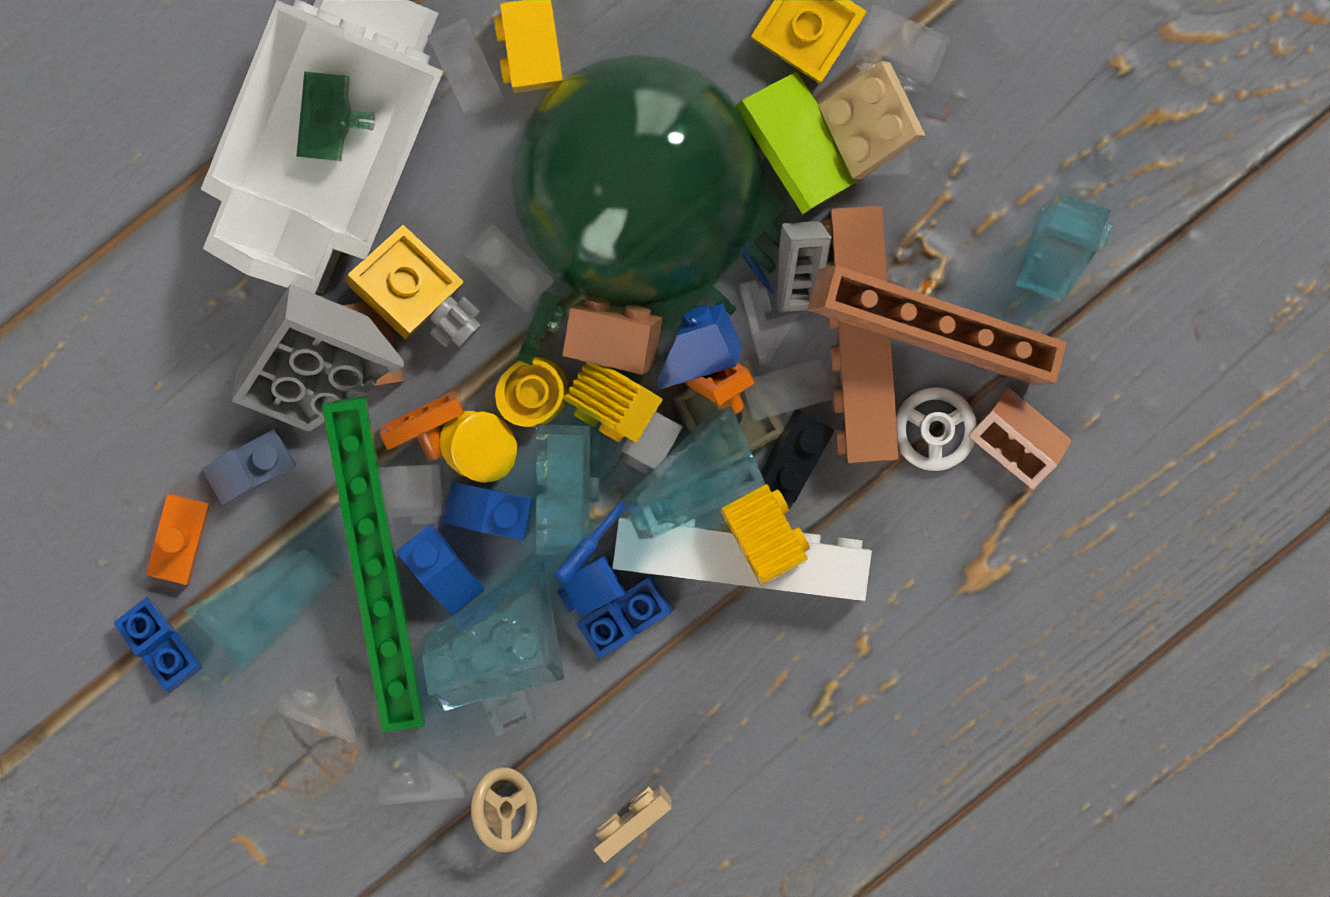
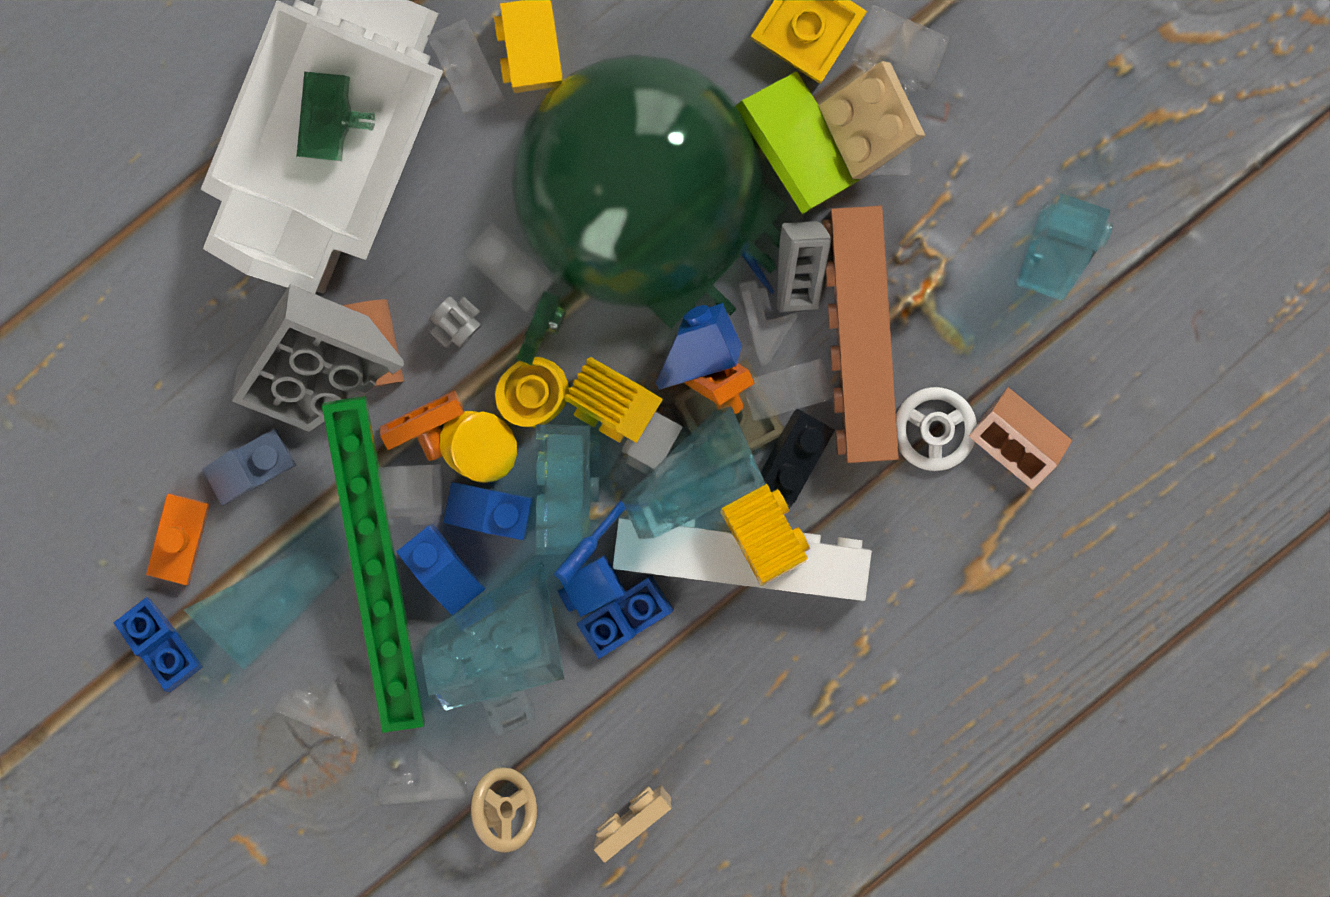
(403, 281): yellow plate -> none
(612, 335): nougat brick -> none
(936, 325): nougat brick -> none

